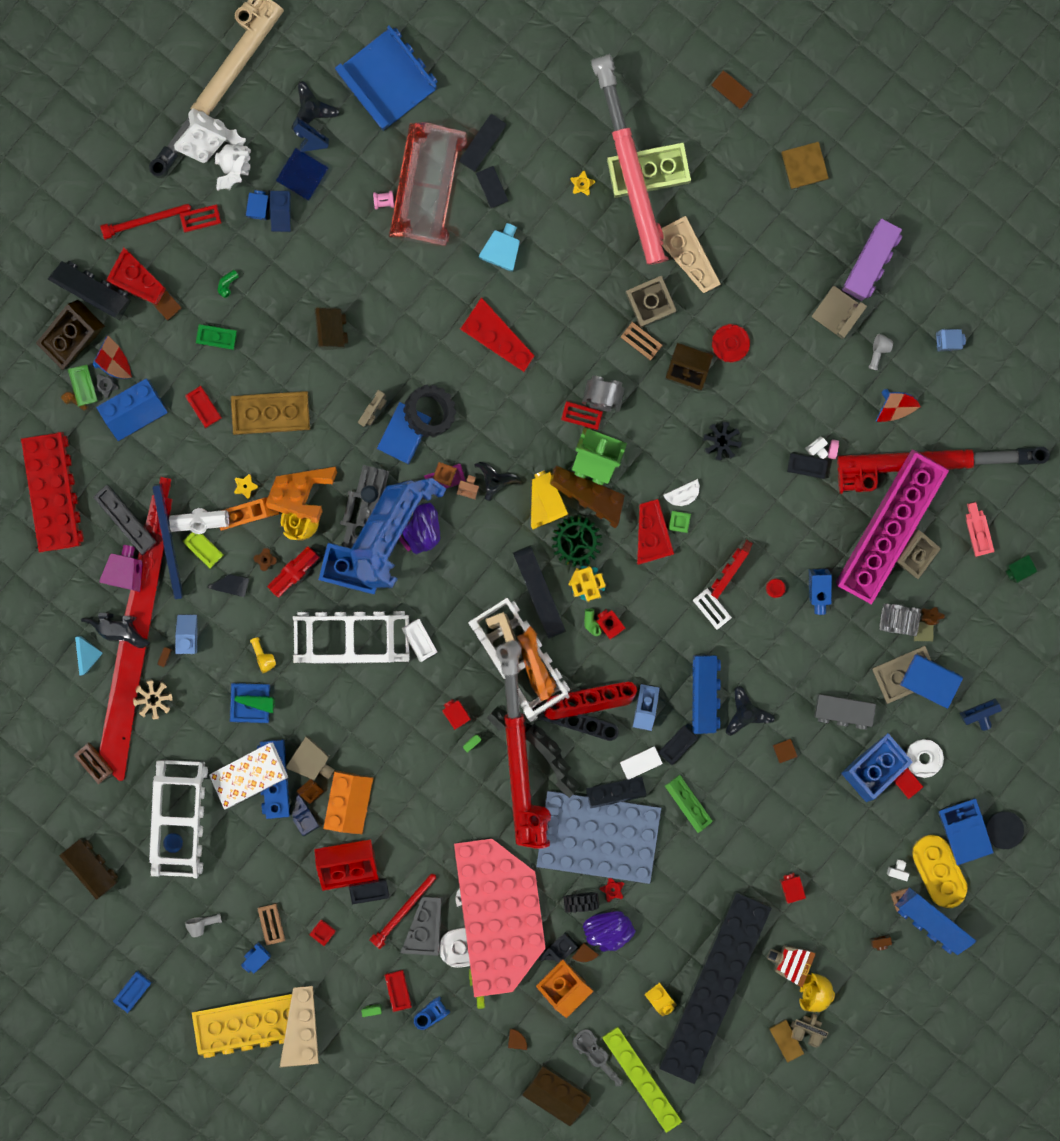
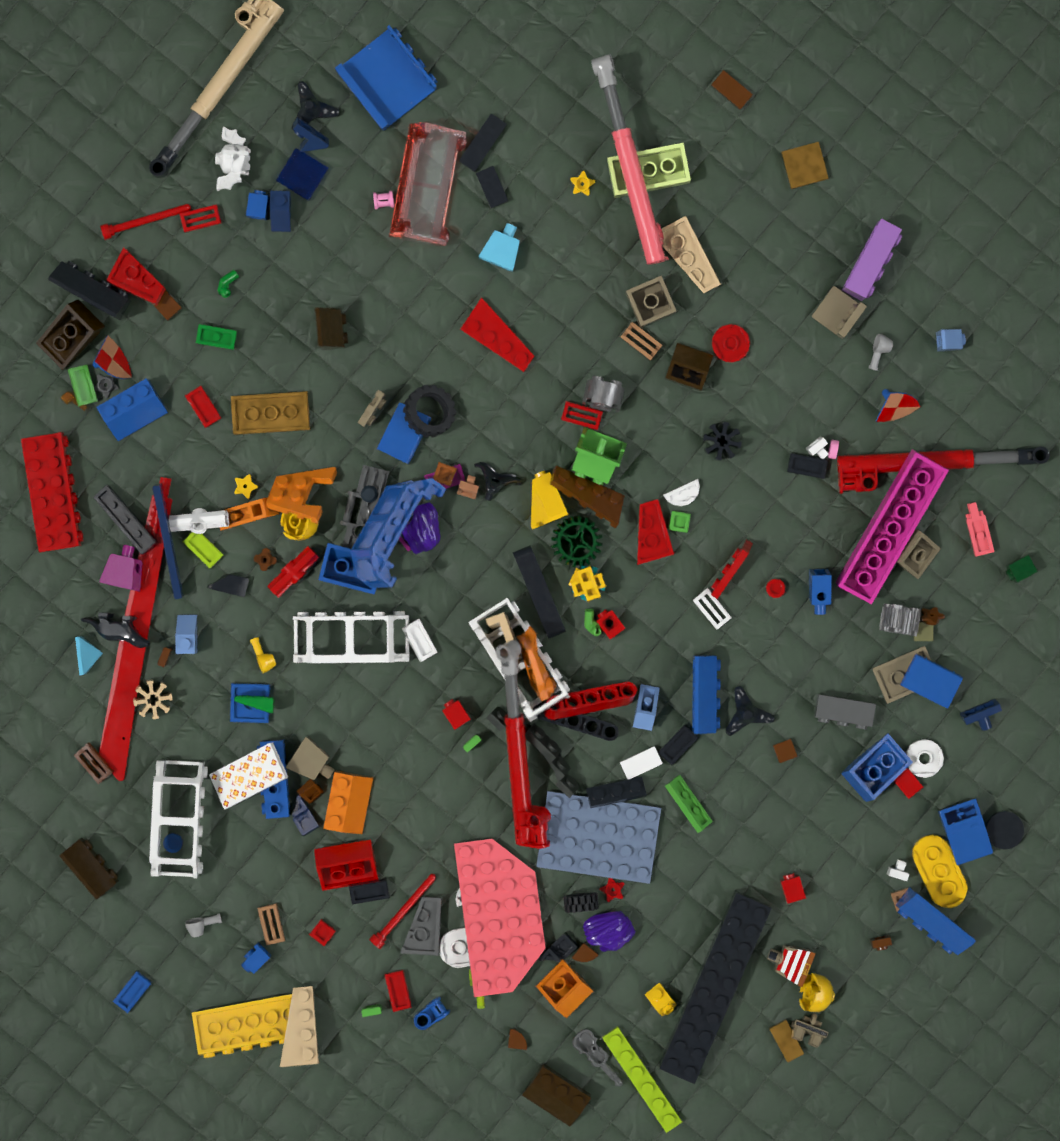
(202, 136): white bracket -> none

